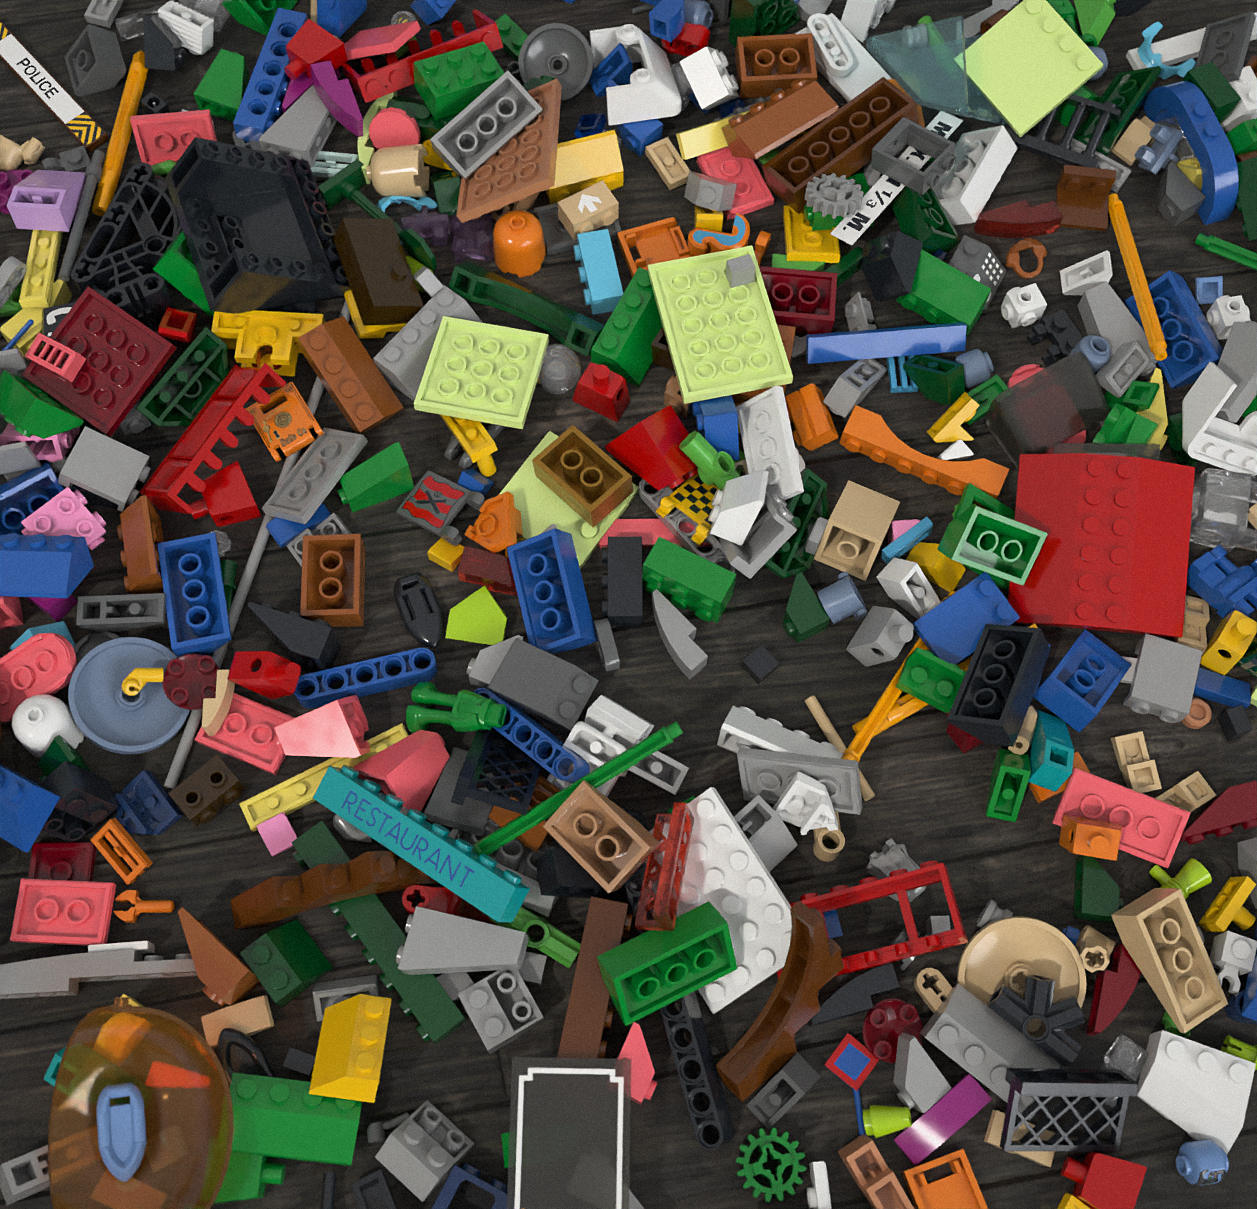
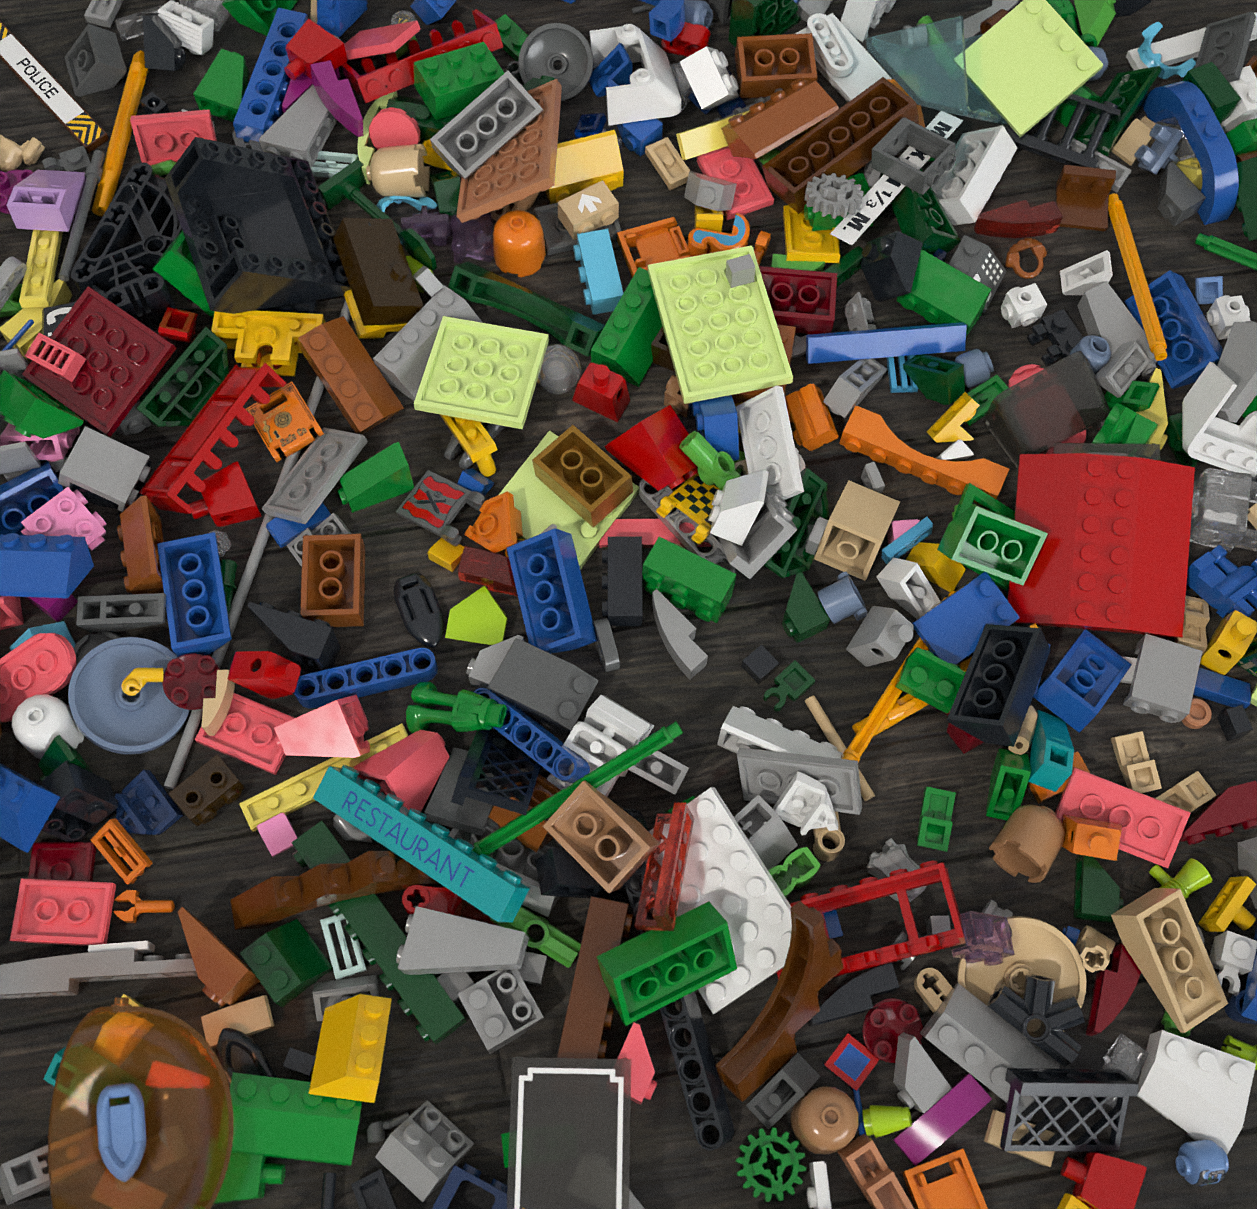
(350, 970): none -> light aqua tile
(791, 683): none -> dark green plate
(796, 871): none -> bright green brick
(824, 1120): none -> medium nougat cylinder
(871, 478): none -> light grey tile
(935, 819): none -> green slope
(985, 938): none -> clear purple bracket
(1029, 842): none -> medium nougat cylinder

